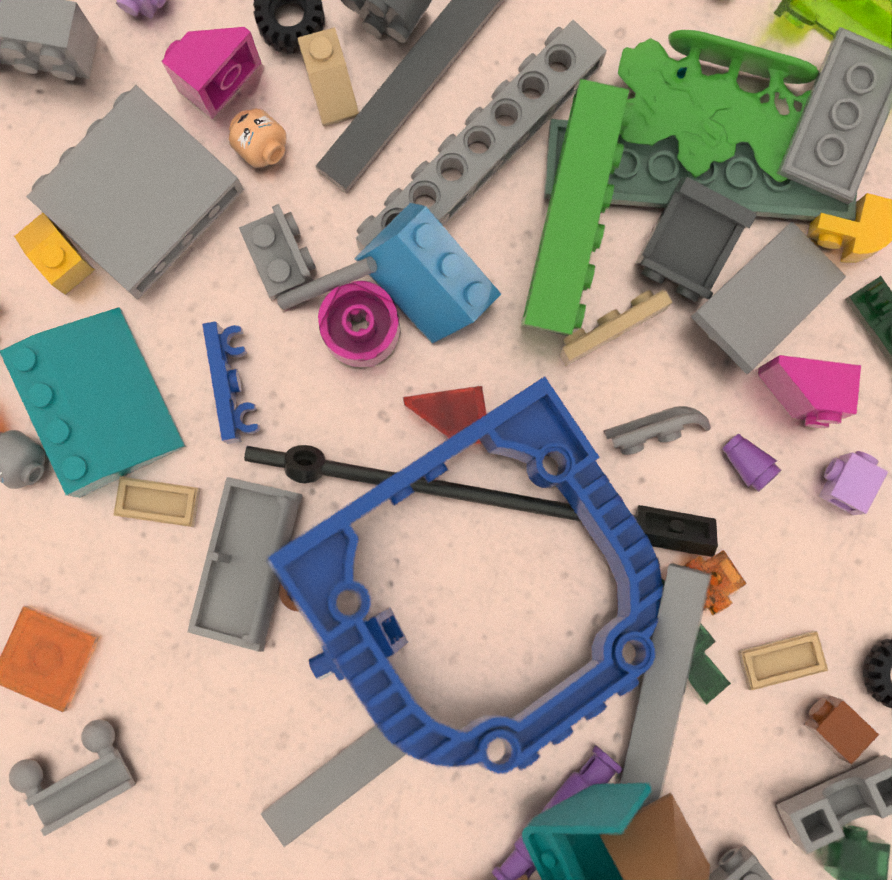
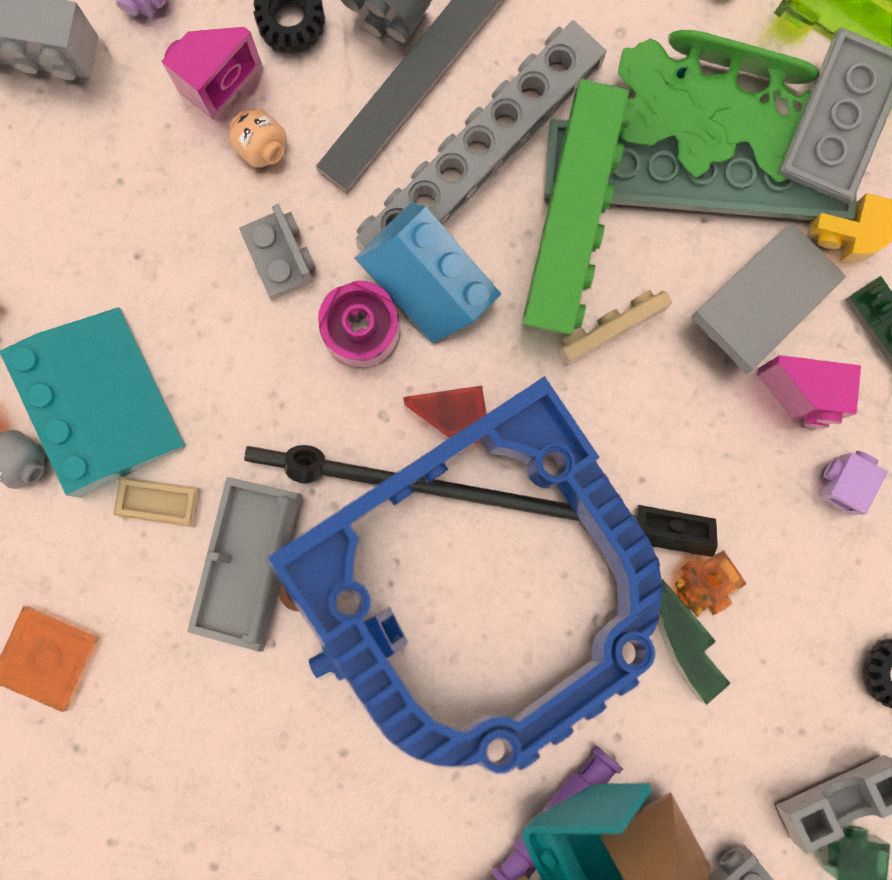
(53, 254): yellow slope -> none
(80, 790): light grey gear -> none
(135, 191): light grey panel -> none
(227, 381): blue plate -> none
(327, 283): light grey bar -> none
(328, 76): tan slope -> none
(331, 785): light grey tile -> none
(663, 424): light grey piece -> none
(666, 679): light grey tile -> none
(693, 238): dark grey panel -> none
(751, 462): medium lavender cone -> none
(782, 660): tan tile -> none
(840, 728): dark orange brick -> none

